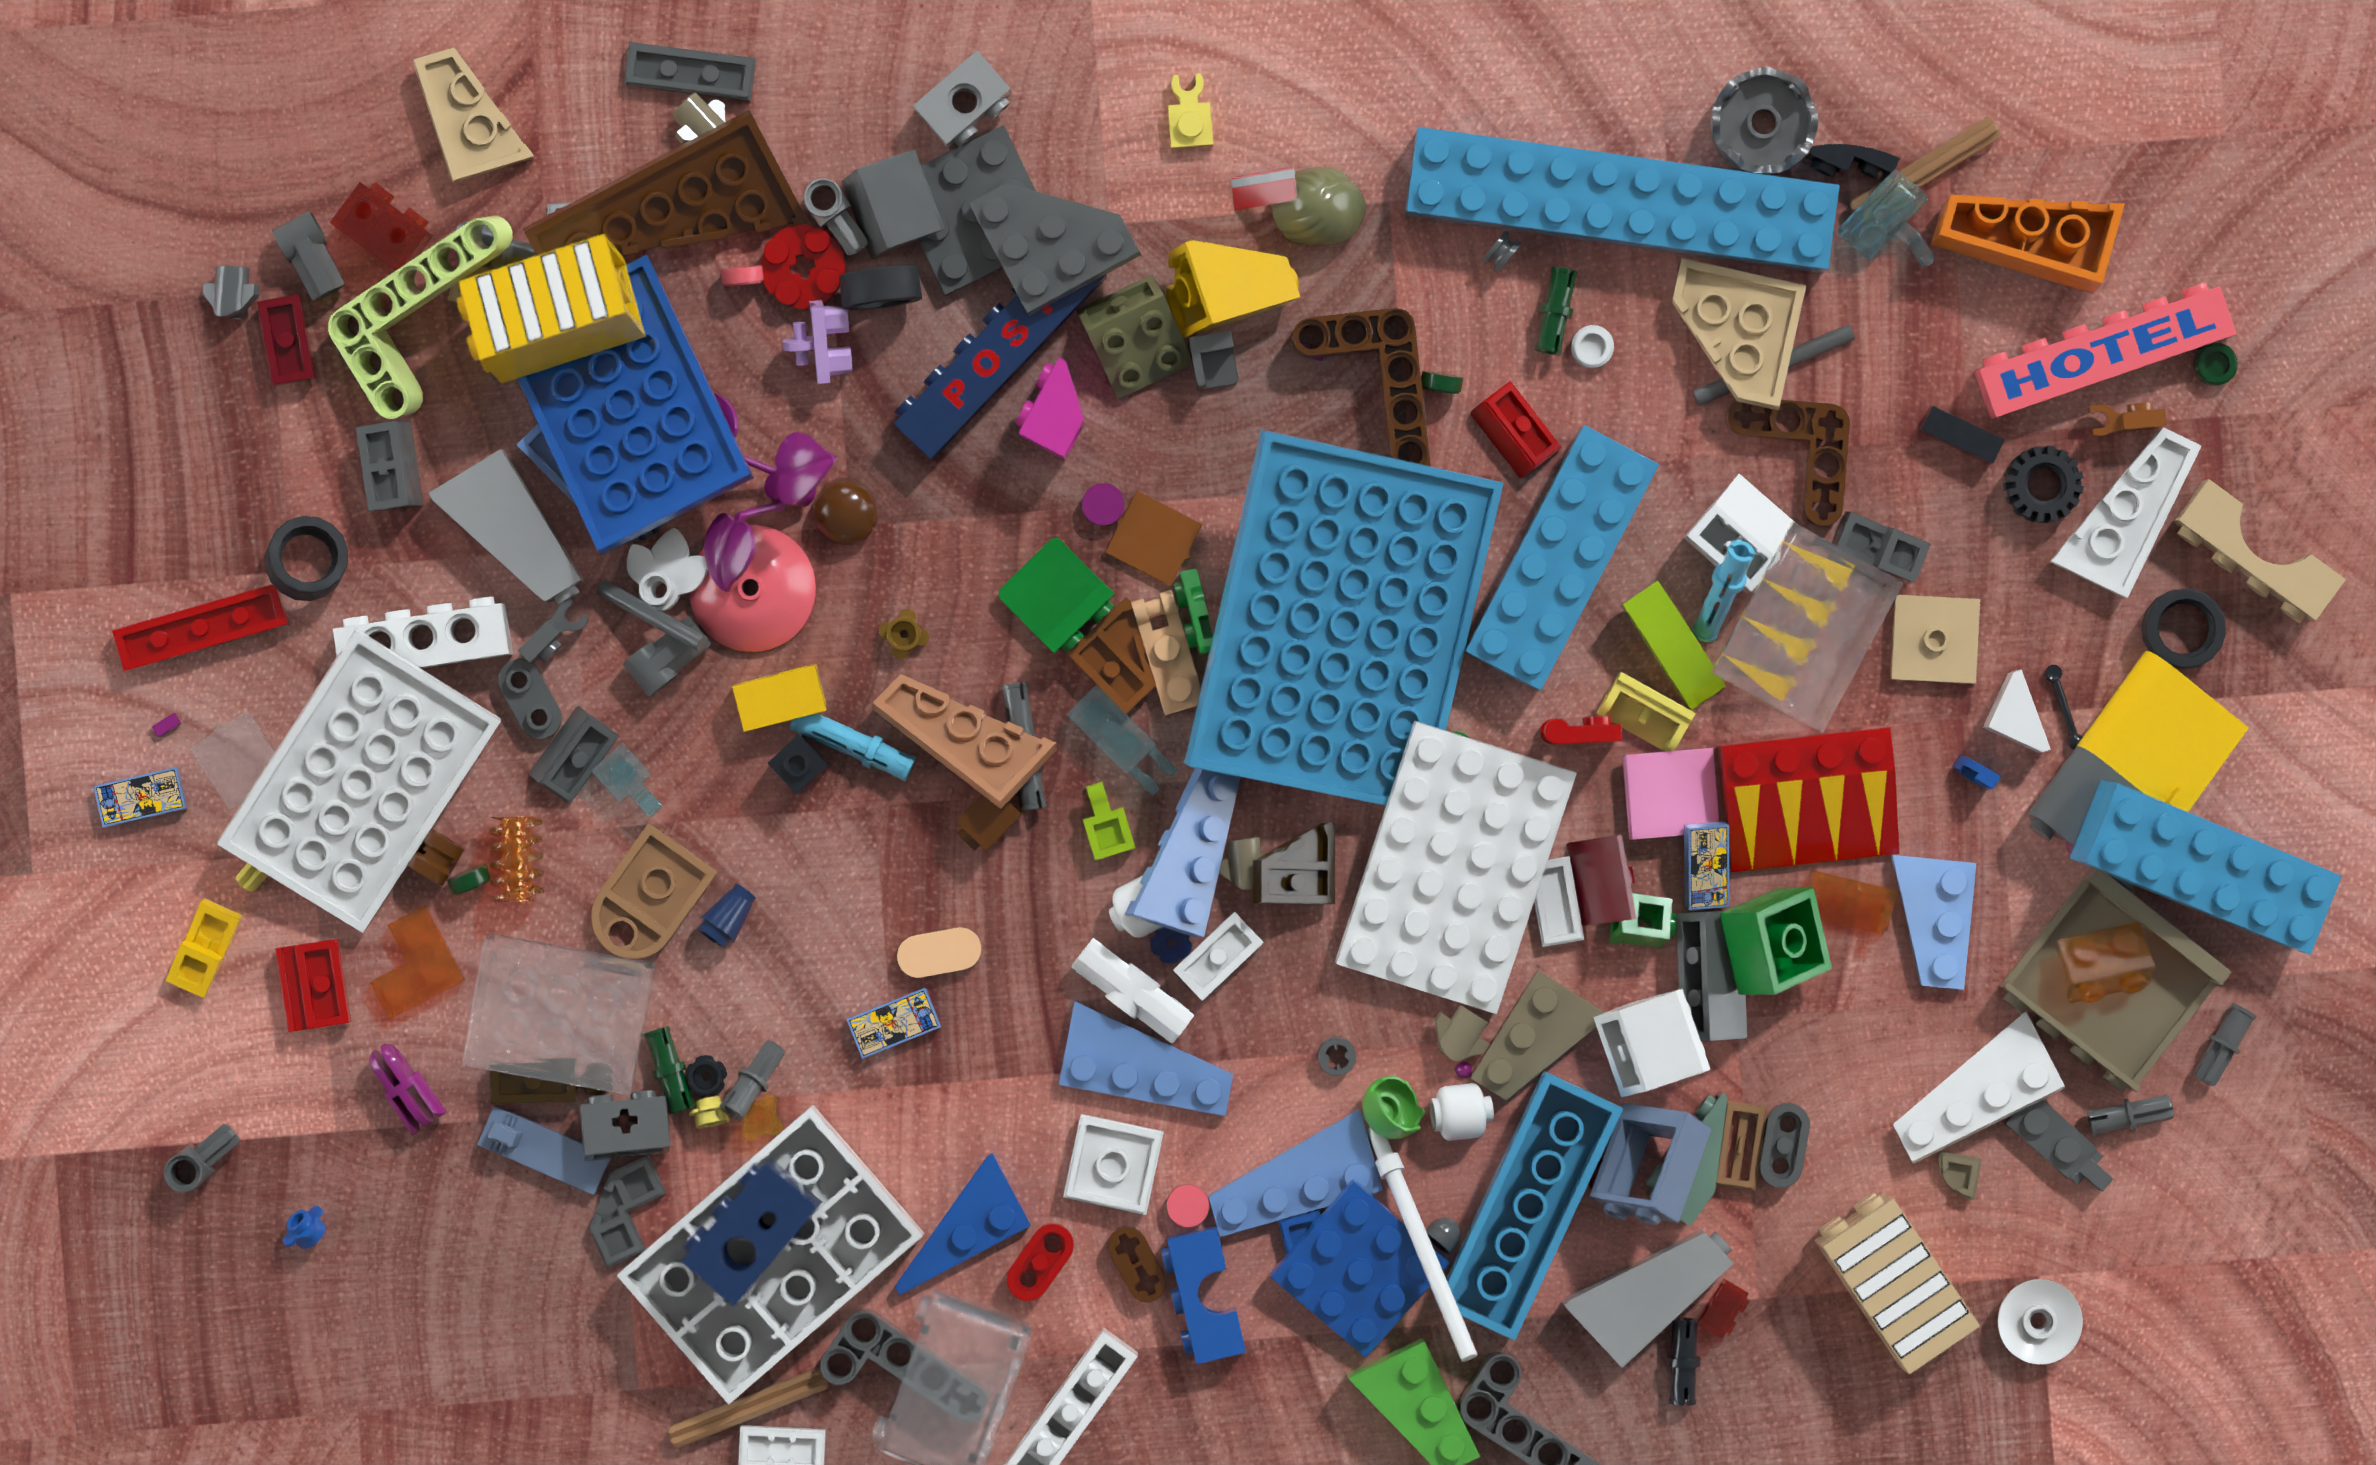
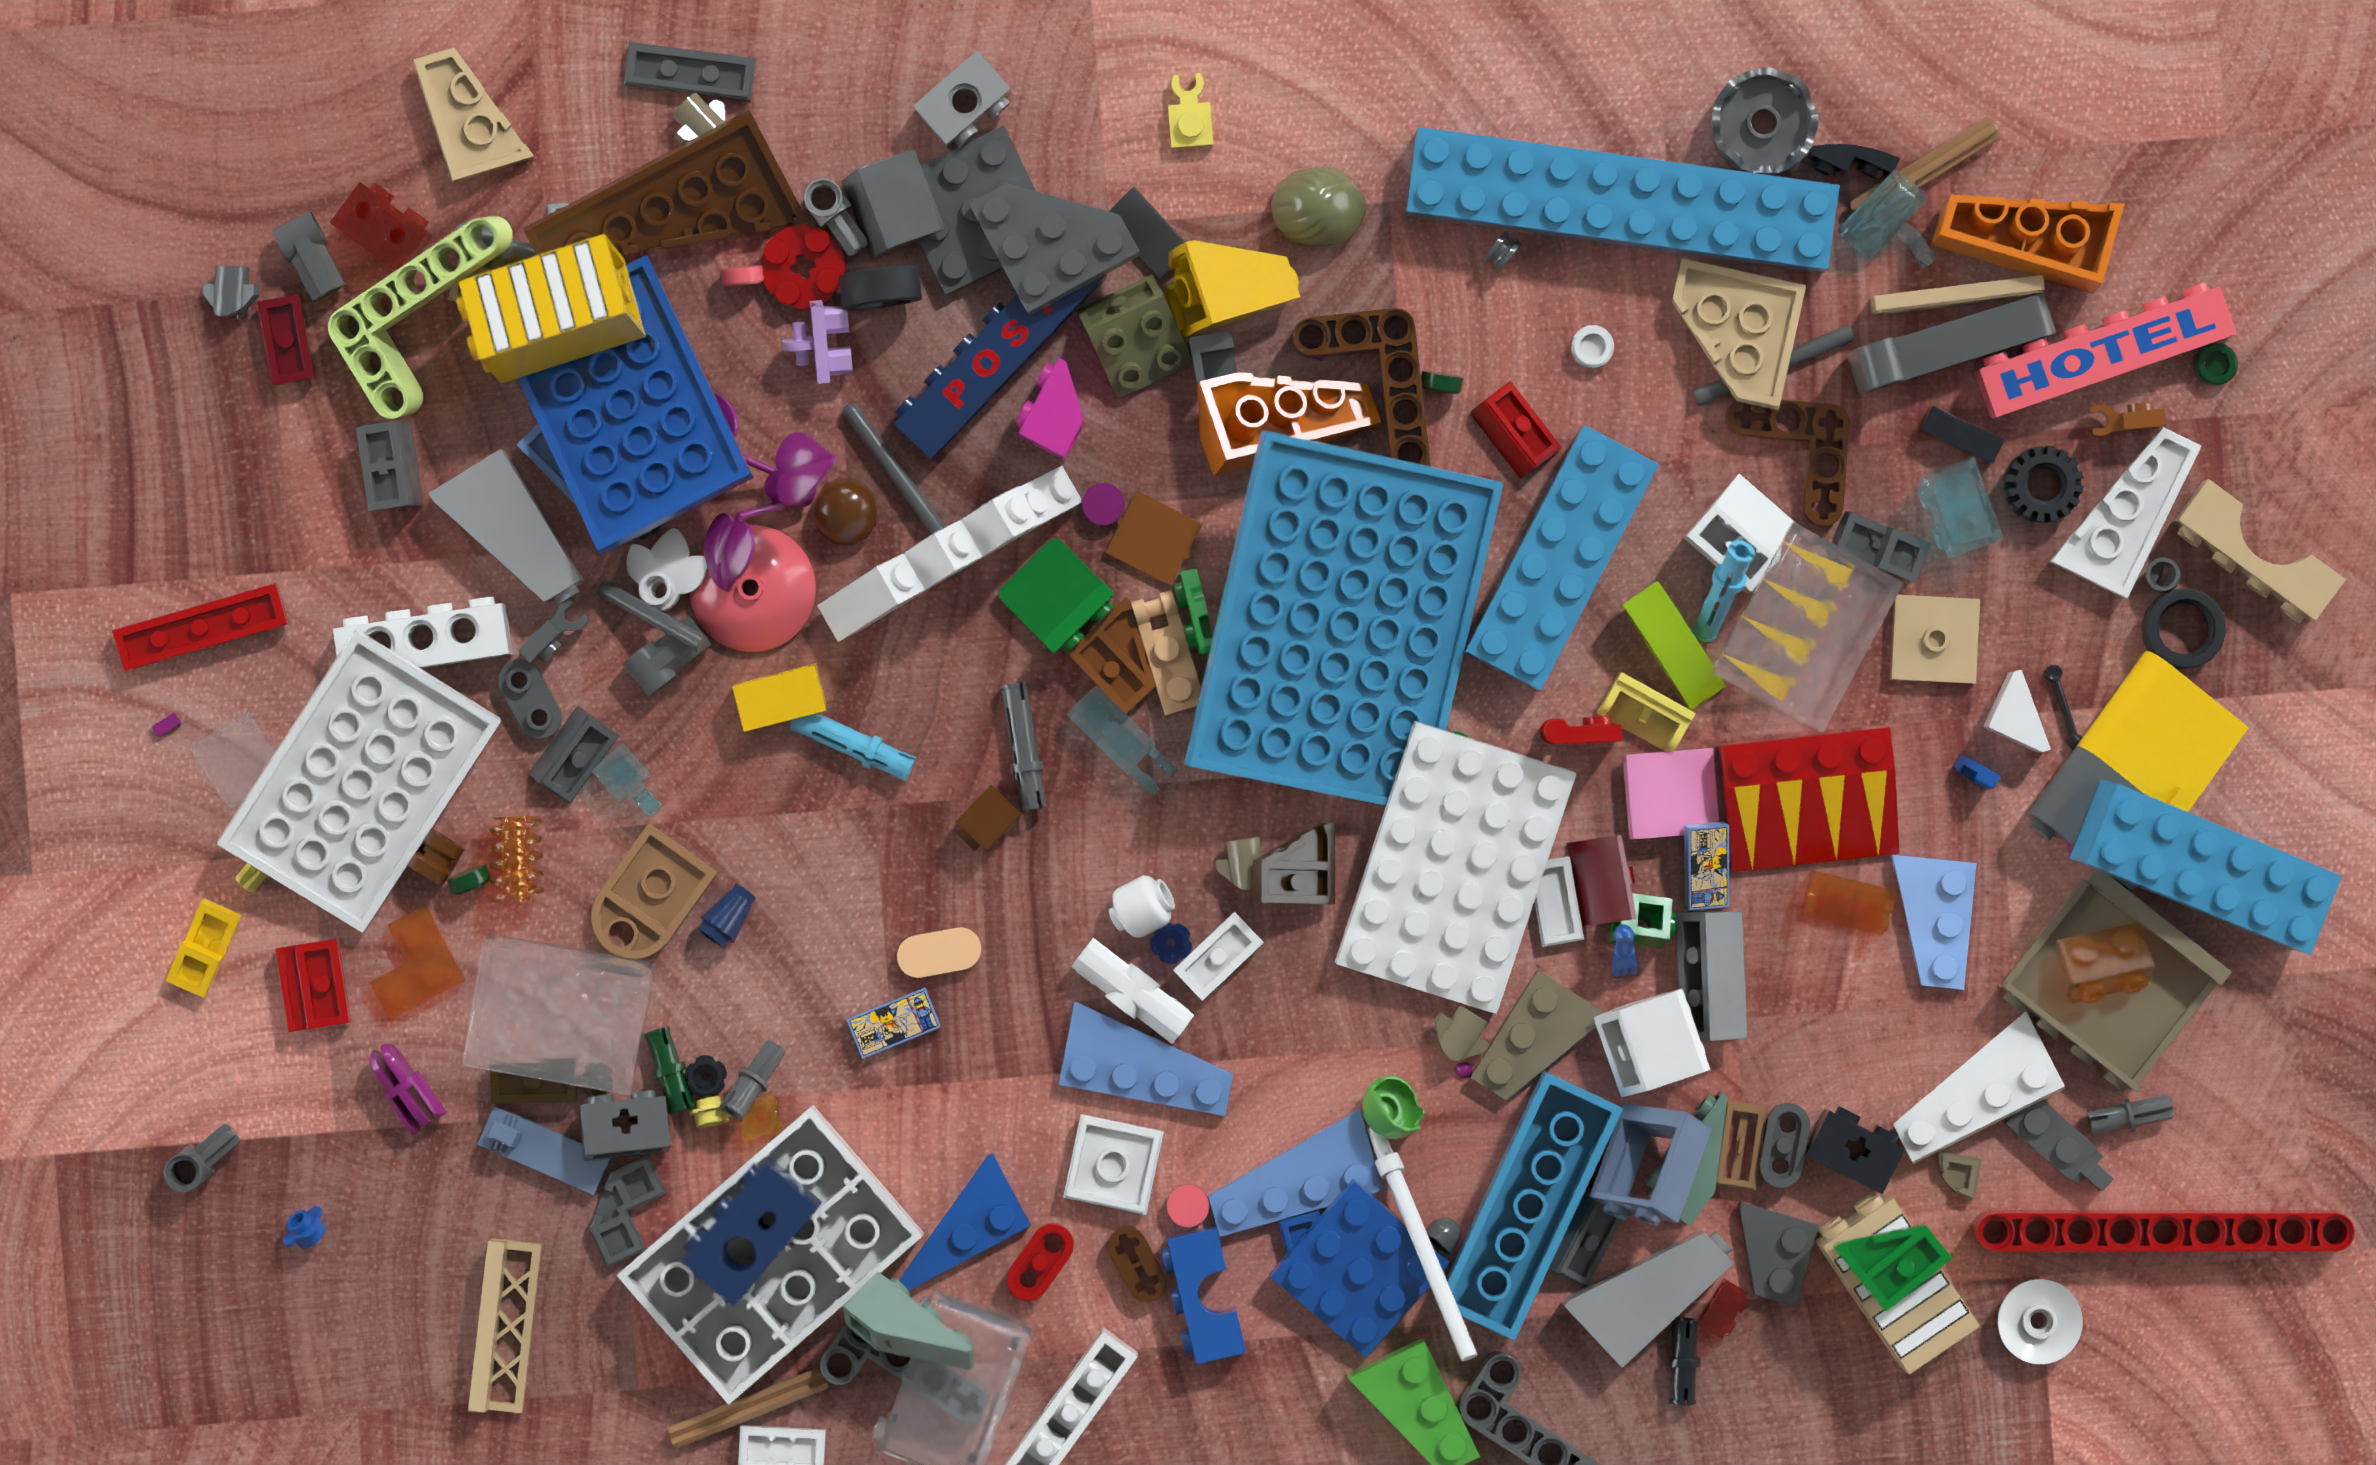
(140, 797): tile -> none
(321, 530): black tyre -> none
(488, 1326): none -> tan fence
(798, 764): black brick -> none
(895, 471): none -> dark grey piece
(898, 1325): none -> sand green slope
(915, 637): pearl gold plate -> none
(948, 552): none -> white arch
(975, 747): nougat wing -> none
(1108, 828): lime plate -> none
(1149, 230): none -> dark grey slope
(1184, 875): medium blue wing -> none
(1240, 406): none -> orange wedge
(1264, 188): sticker -> none
(1349, 1053): dark grey bush -> none
(1460, 1112): white head -> none
(1556, 311): dark green pin -> none
(1584, 1241): none -> dark grey slope
(1624, 958): none -> blue piece
(1775, 941): green brick -> none
(1776, 1251): none -> dark grey wing
(1871, 1169): none -> black brick
(1894, 1261): none -> green wing
(1950, 343): none -> dark grey beam
(1957, 295): none -> tan tile
(1959, 508): none -> clear light blue brick
(2154, 573): none -> dark grey hinge
(2183, 1233): none -> red beam
(2224, 1045): dark grey axle -> none

